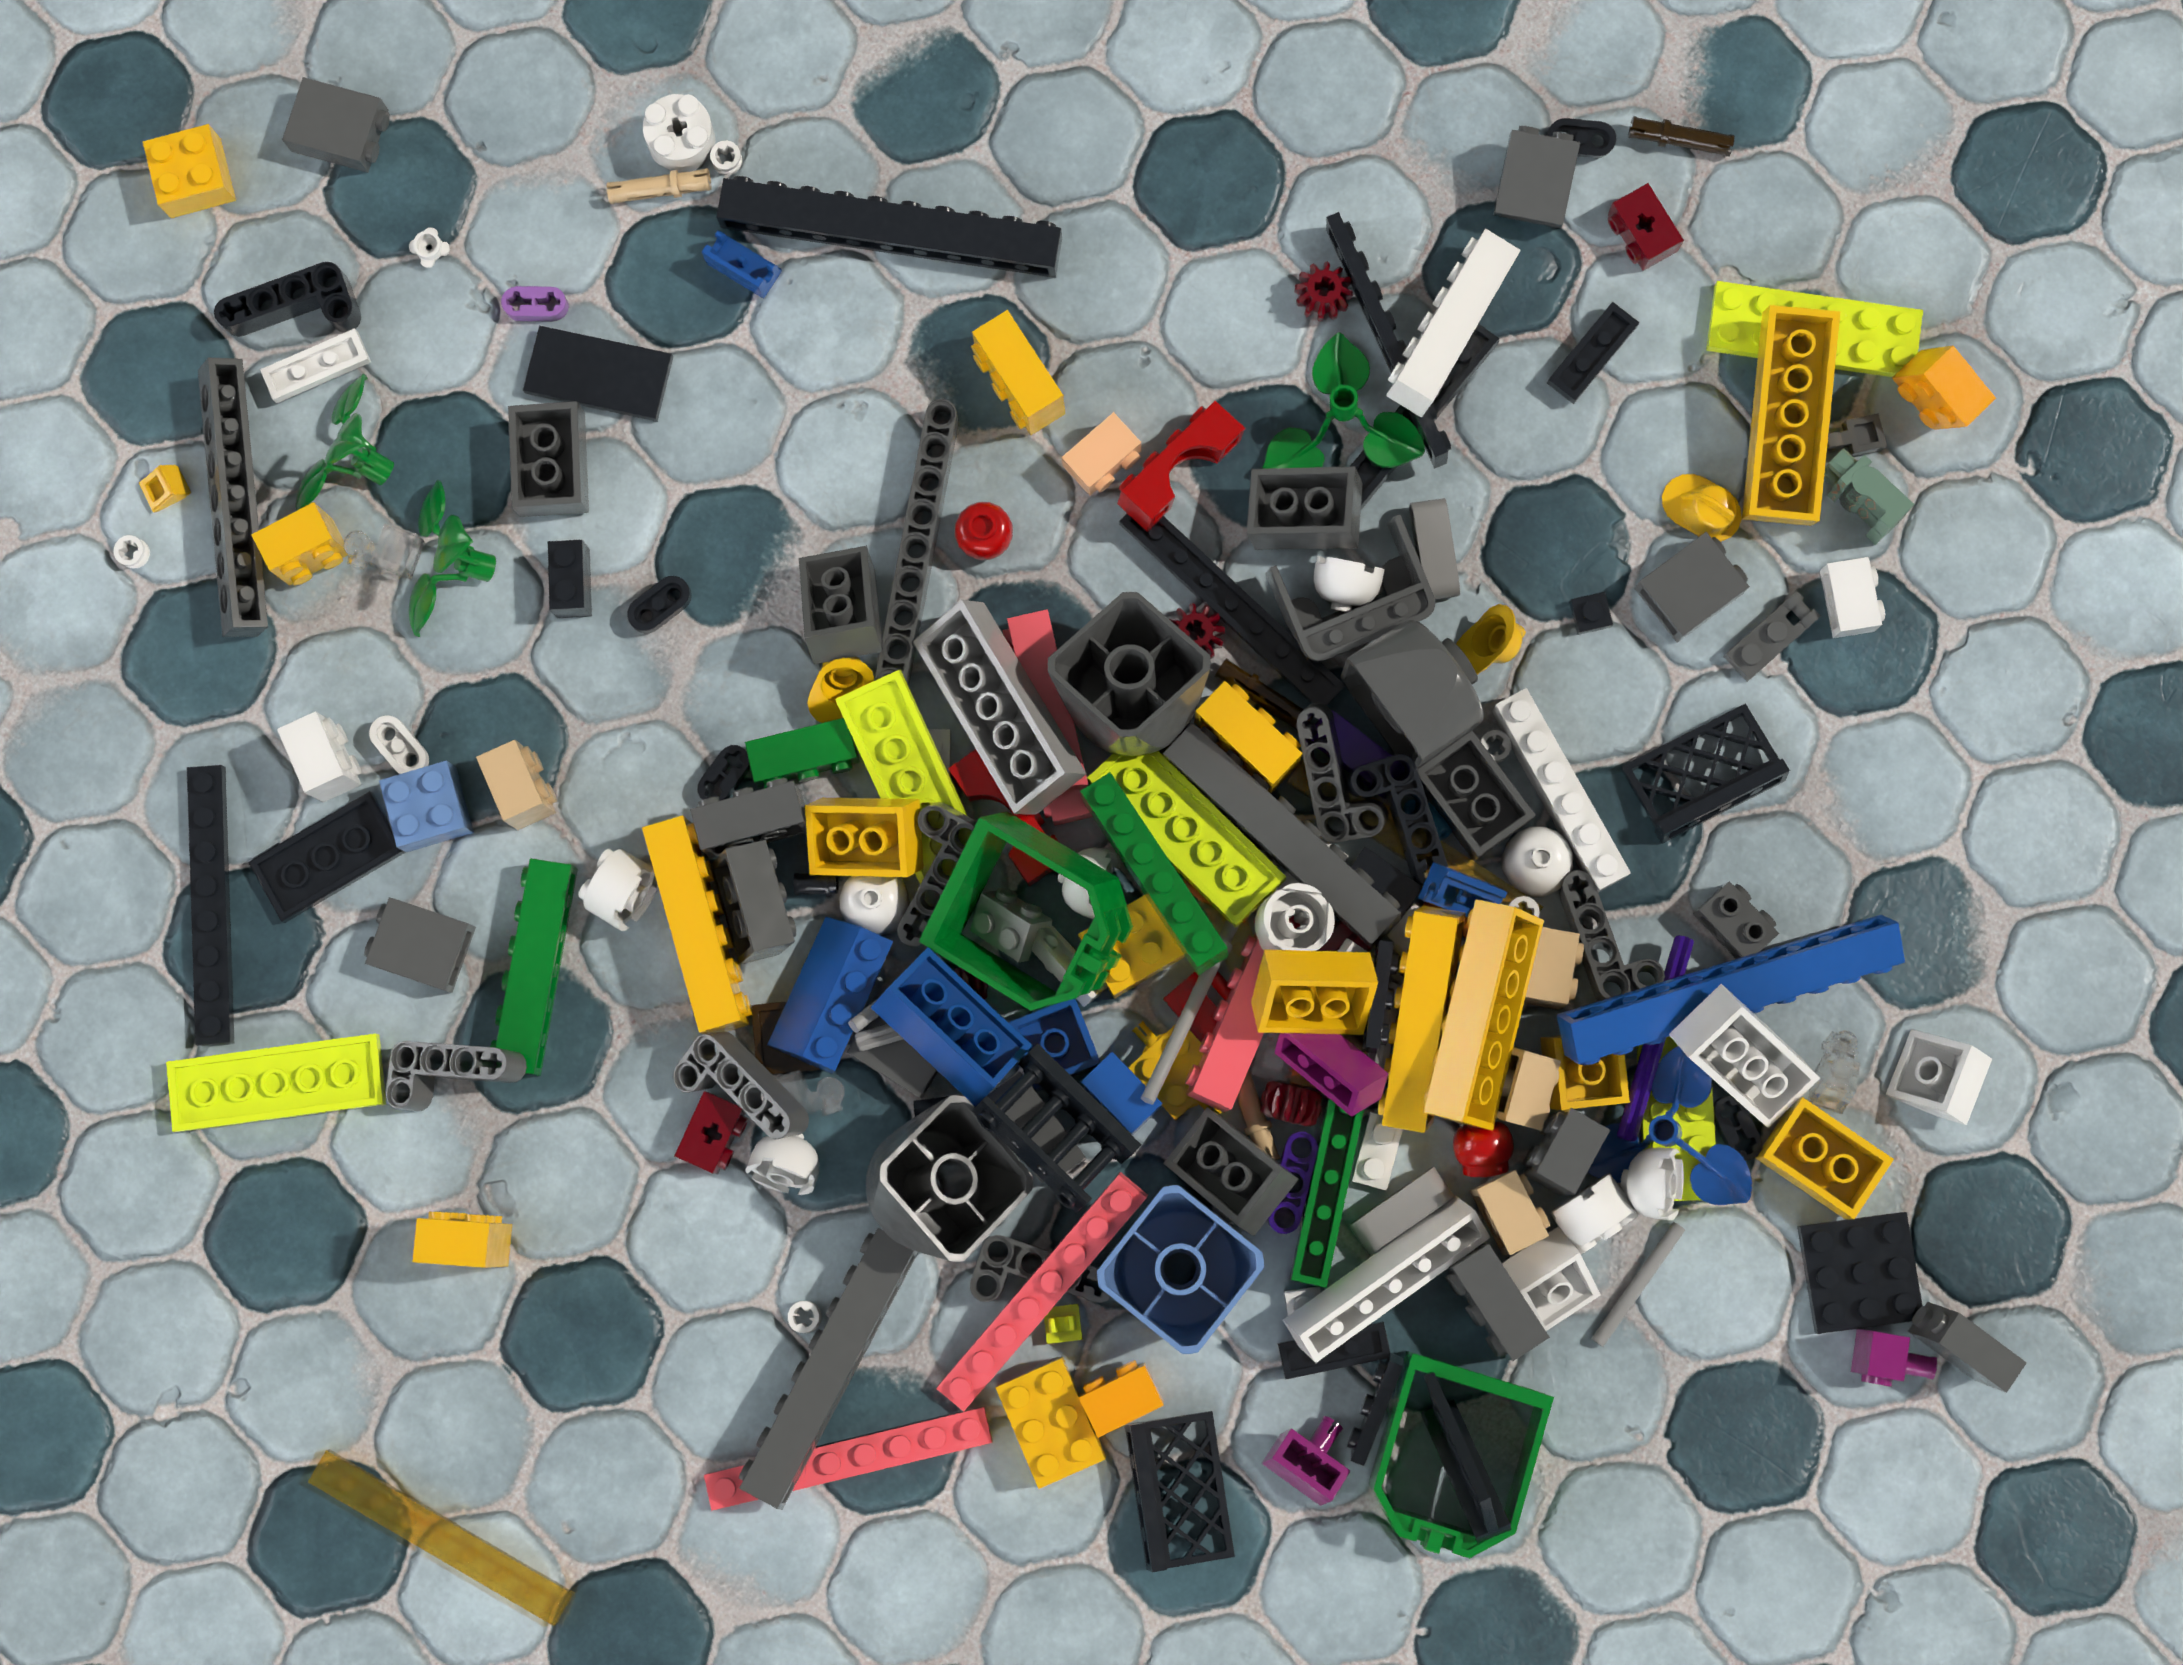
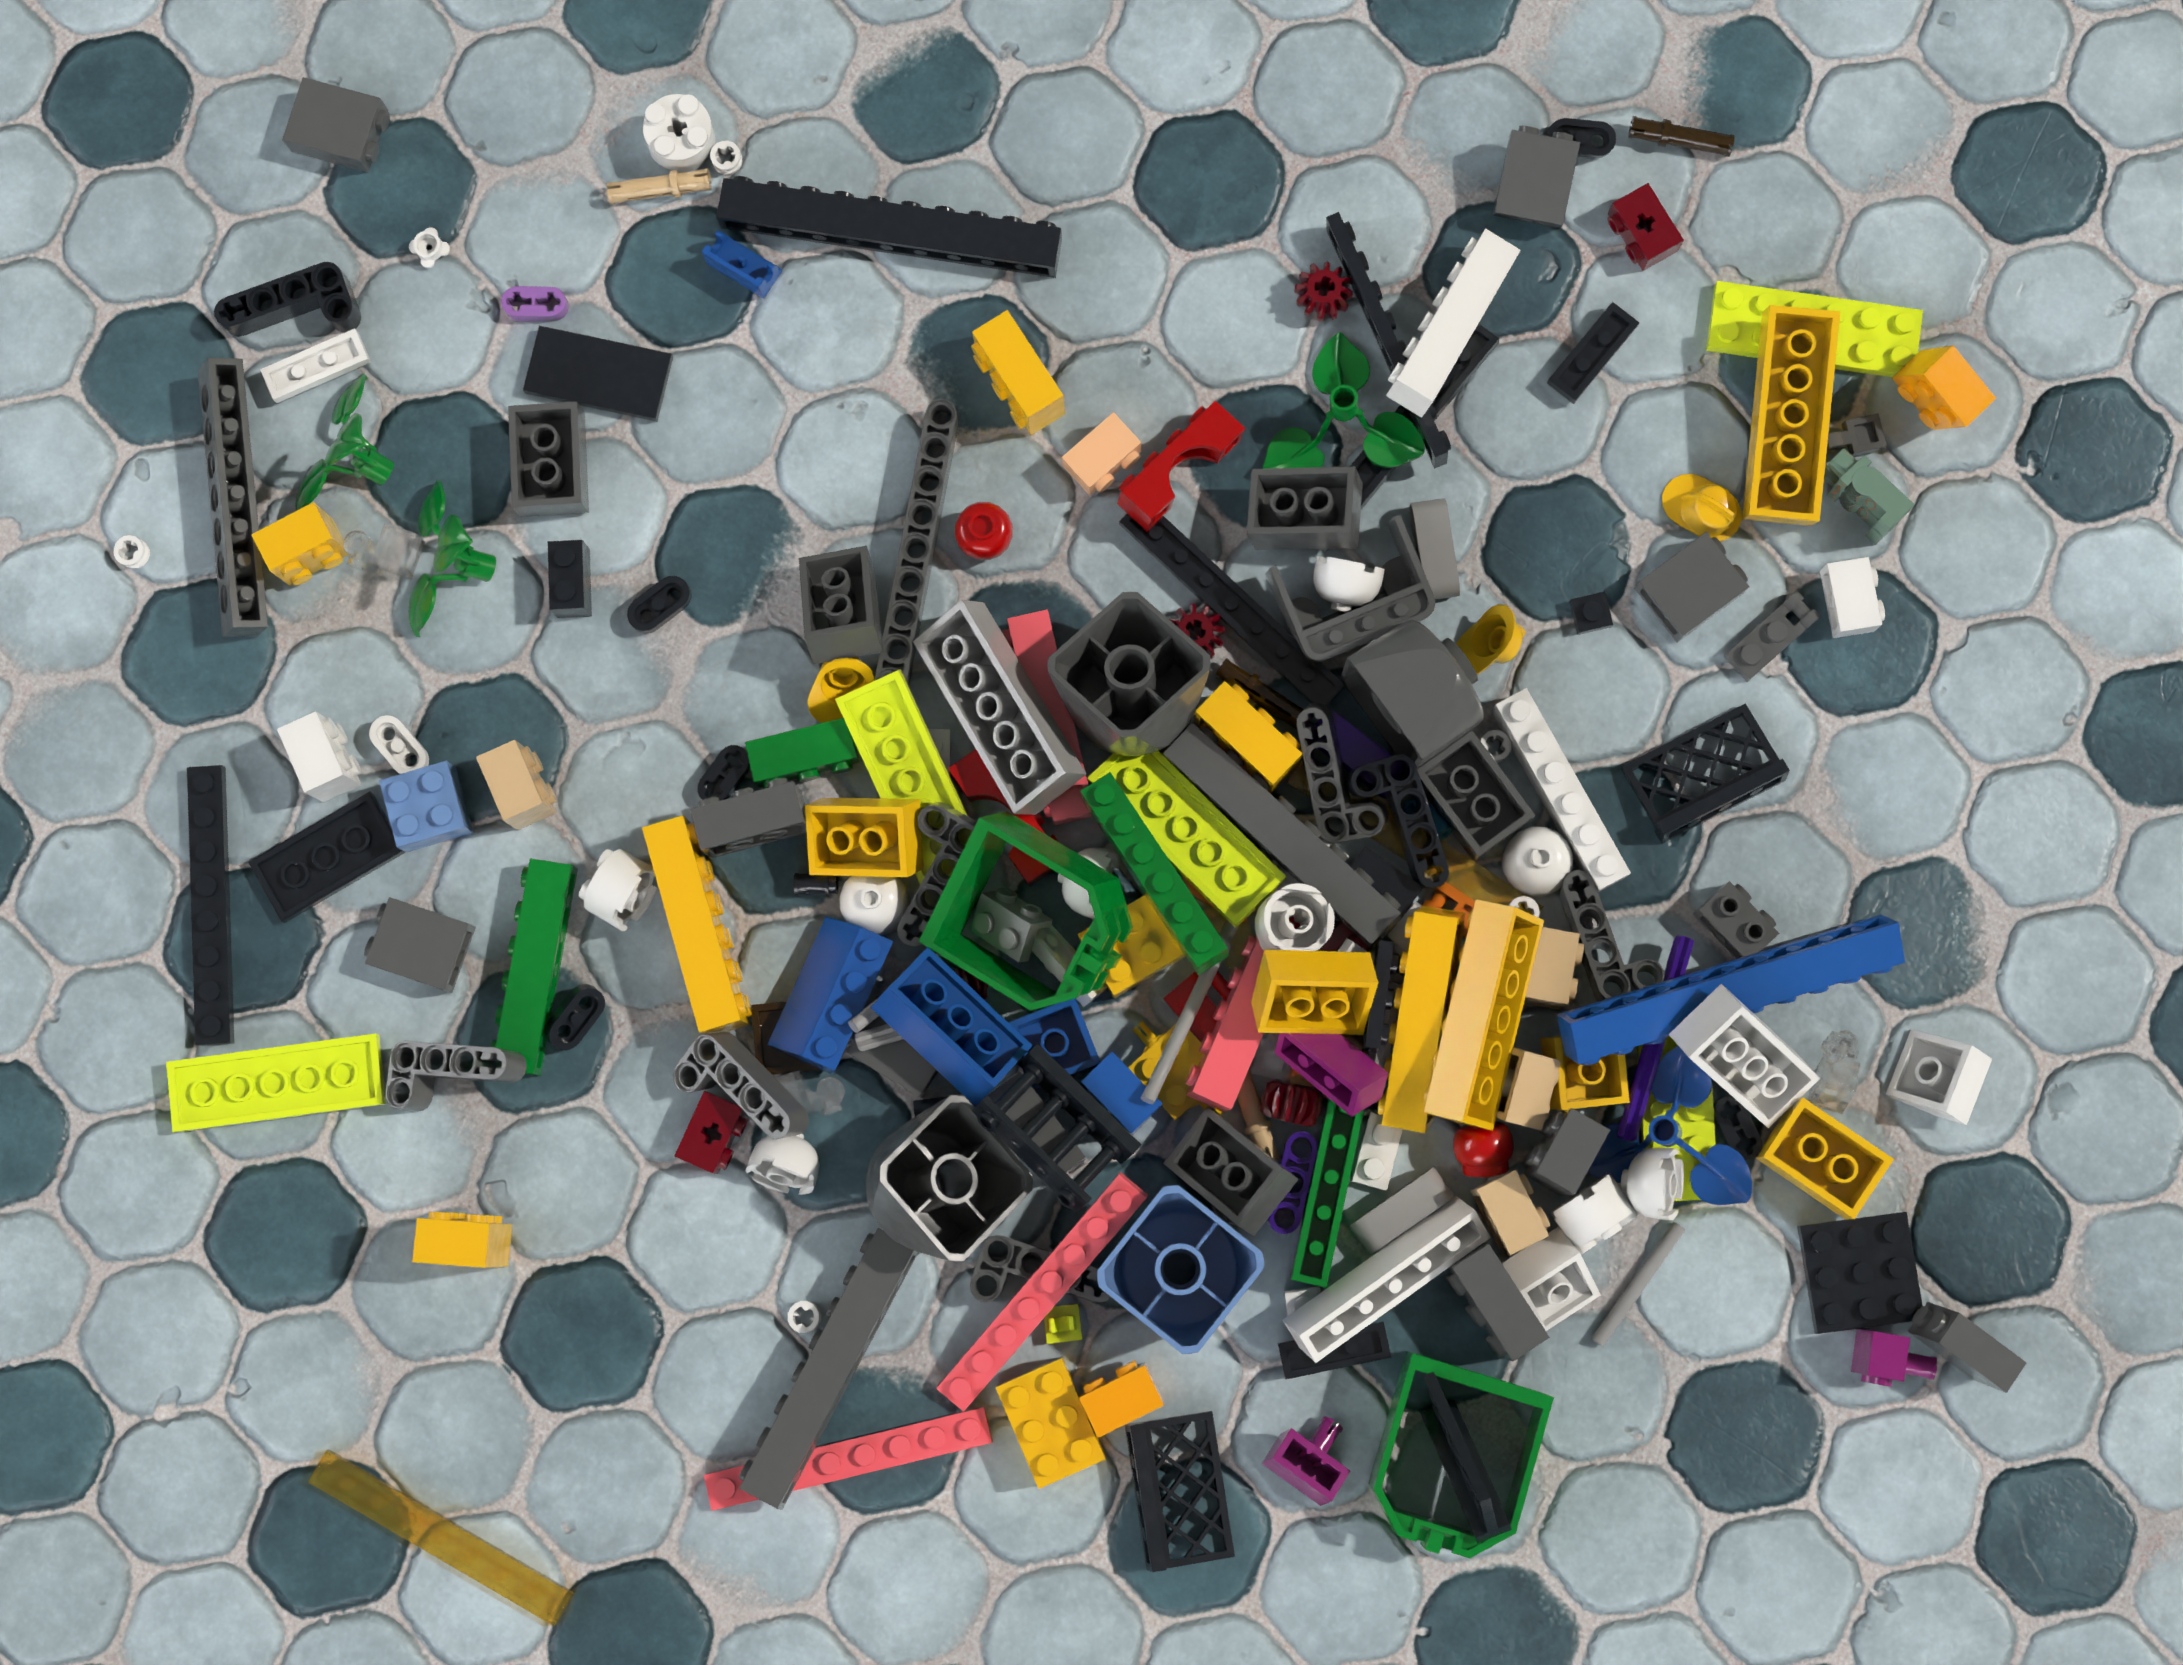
(164, 487): yellow slope -> none
(189, 171): yellow brick -> none
(575, 1017): none -> black plate
(753, 901): dark grey brick -> none
(1374, 1408): black plate -> none
(1457, 890): blue hinge -> none

